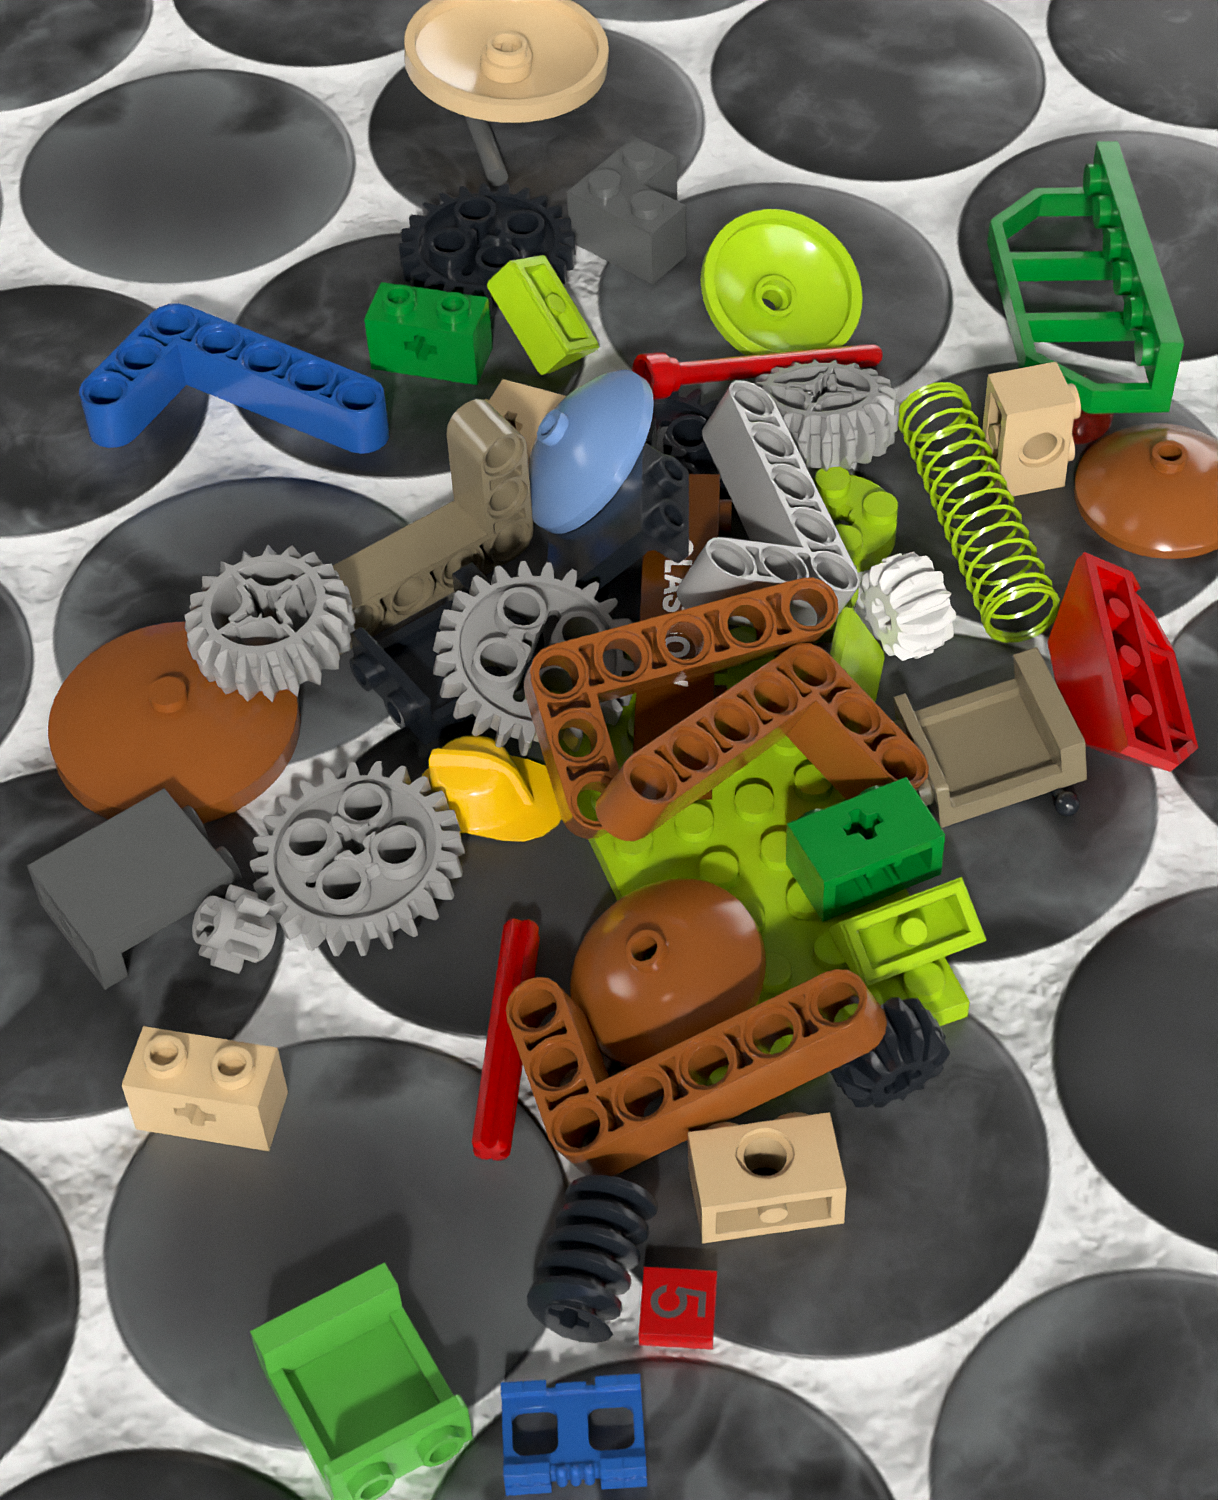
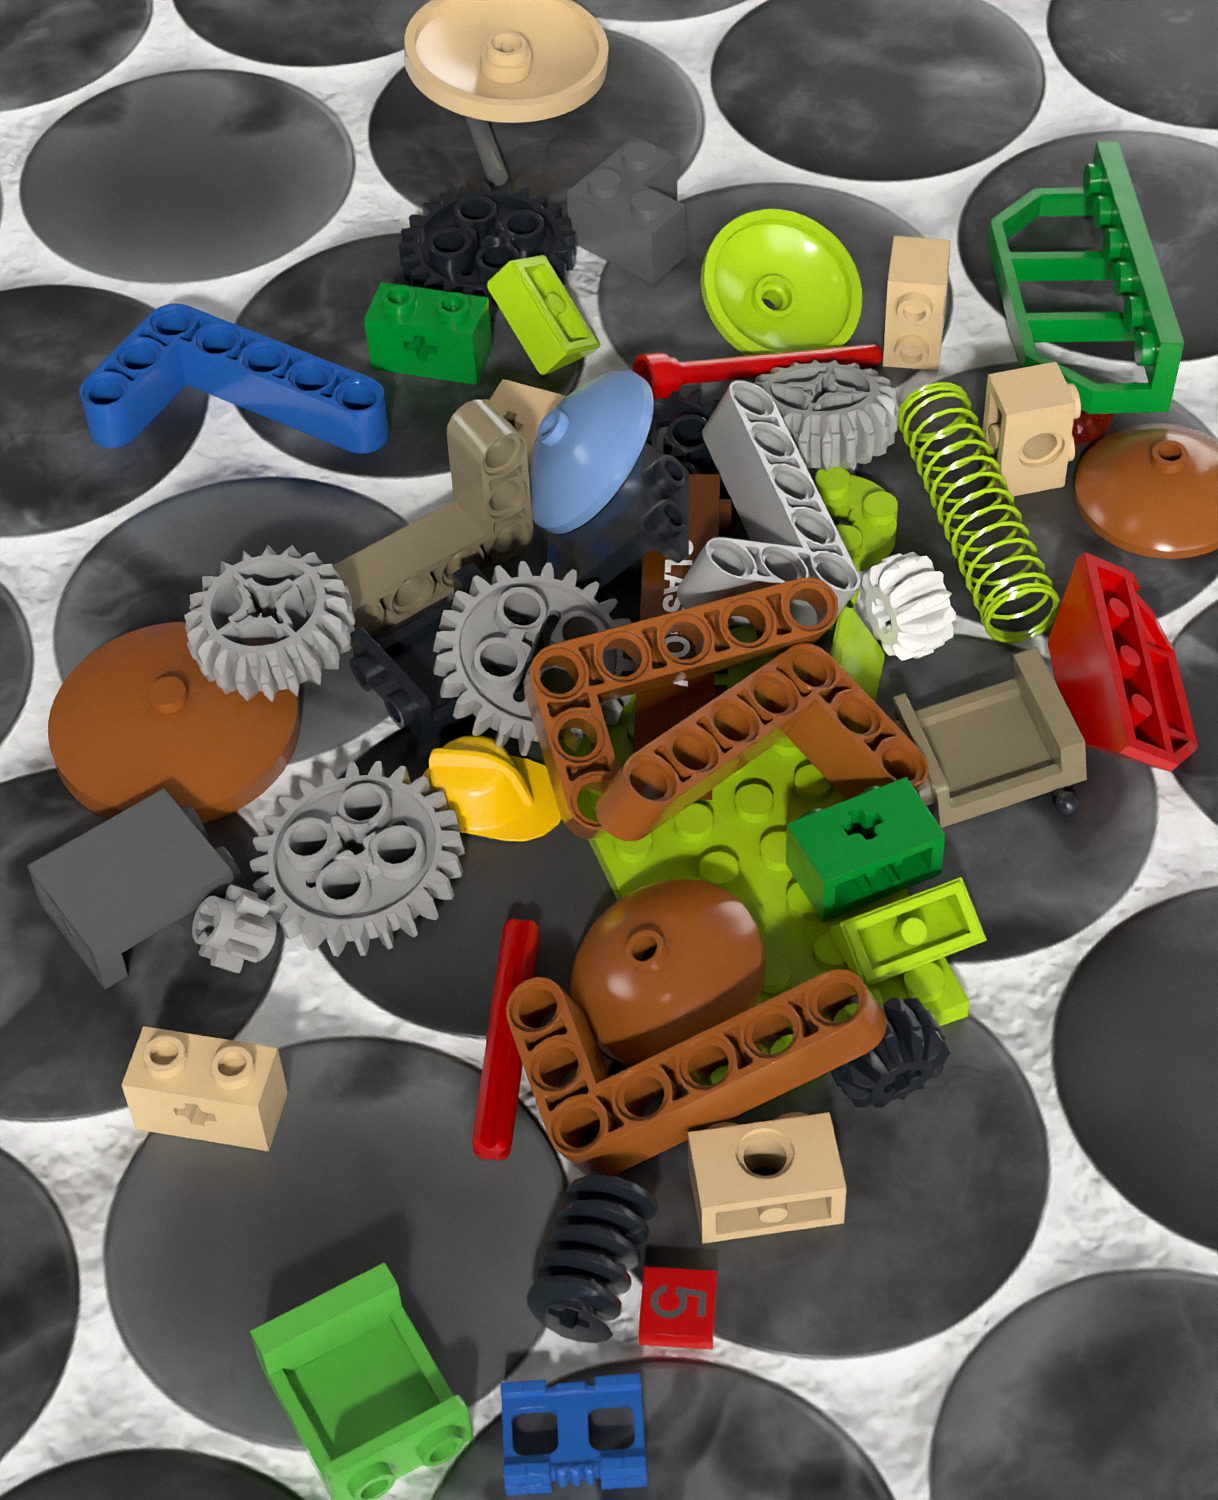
(916, 302): none -> tan brick

